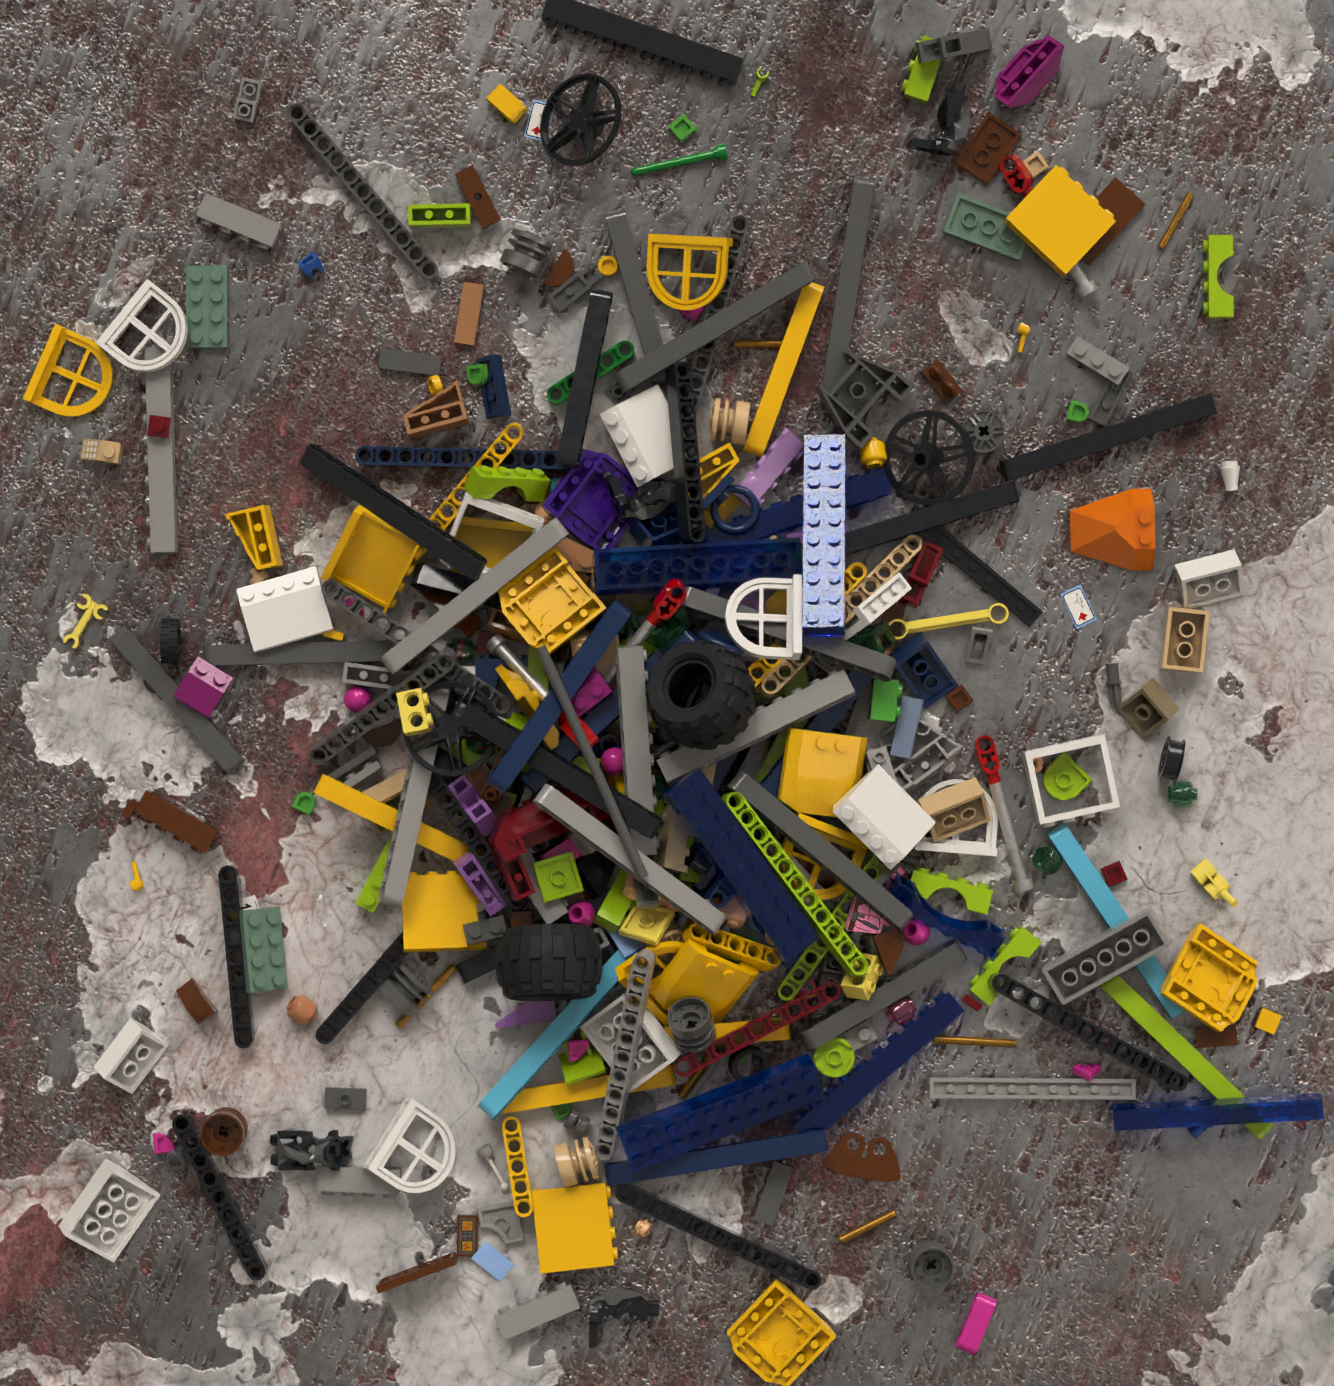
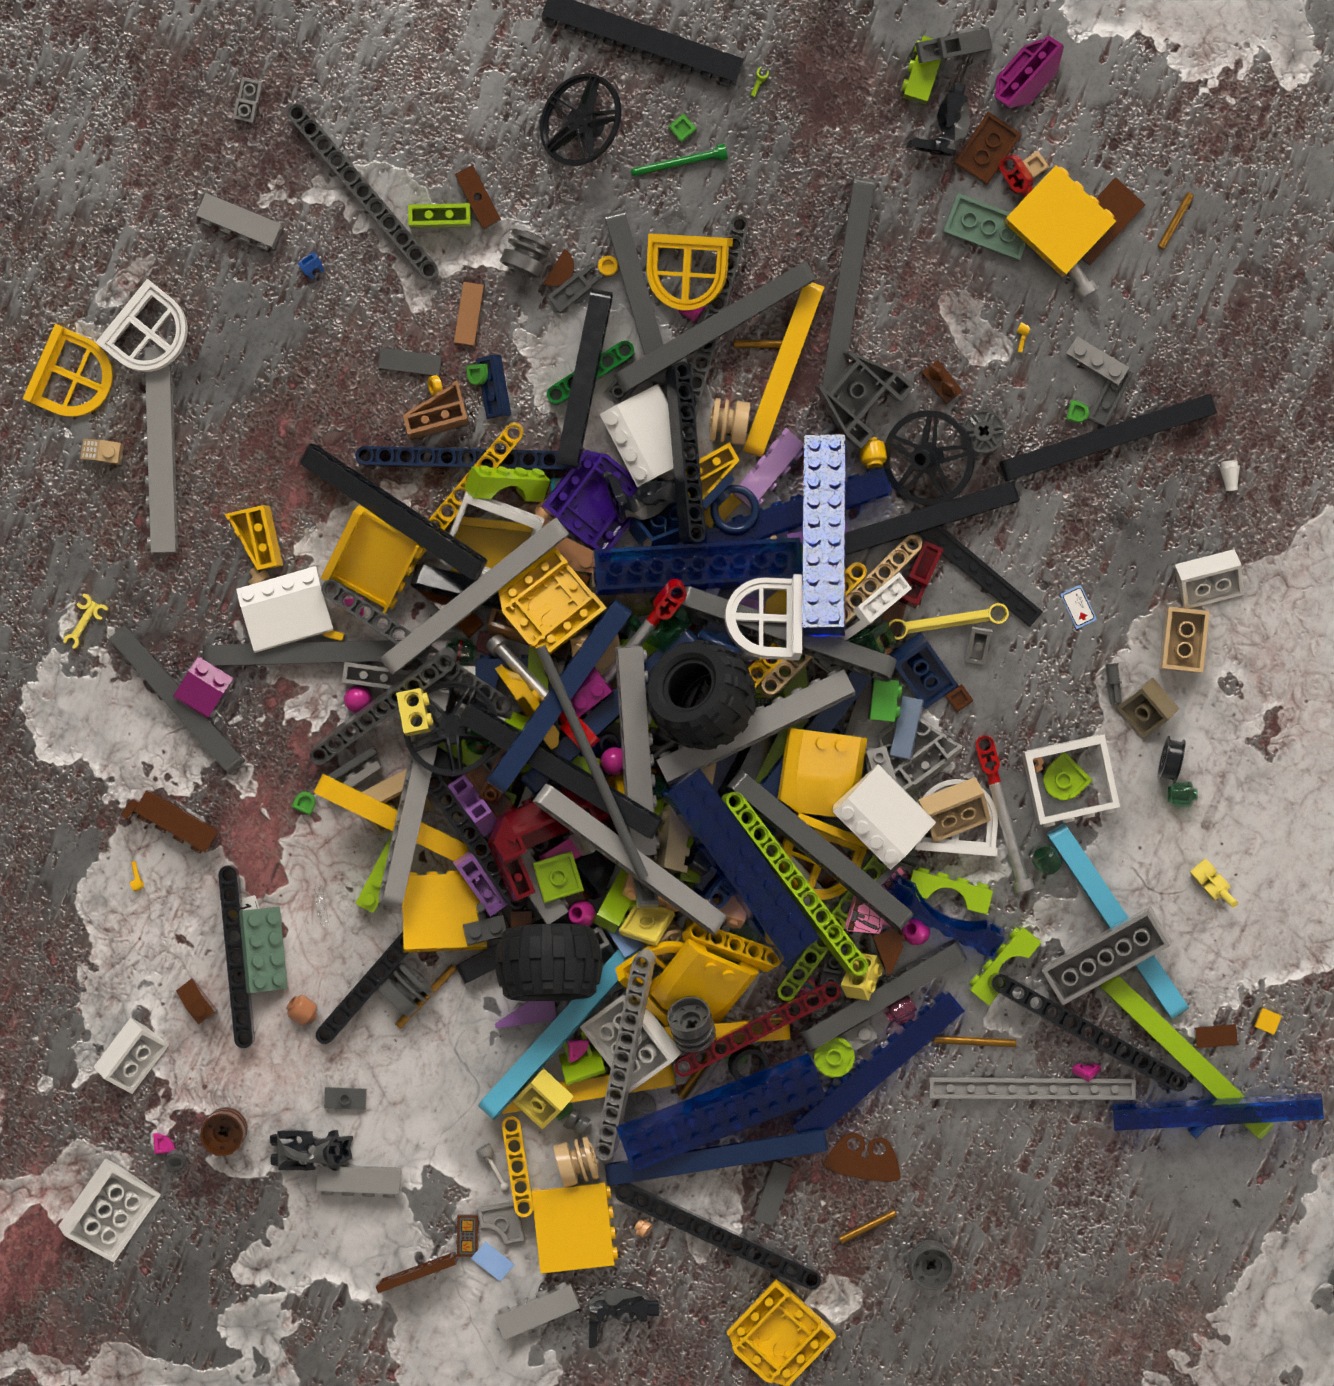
(159, 426): dark red plate -> none
(170, 641): black tyre -> none
(207, 306): sand green plate -> none
(220, 1206): black beam -> none
(384, 735): reddish brown tile -> none
(393, 1137): white window -> none
(506, 103): yellow beam -> none
(533, 125): sticker -> none
(543, 1098): none -> light yellow slope
(971, 1002): dark red tile -> none
(975, 1323): dark pink beam -> none
(1113, 874): dark red tile -> none
(1117, 530): orange wedge -> none
(1210, 979): yellow wedge -> none
(1218, 303): lime arch -> none

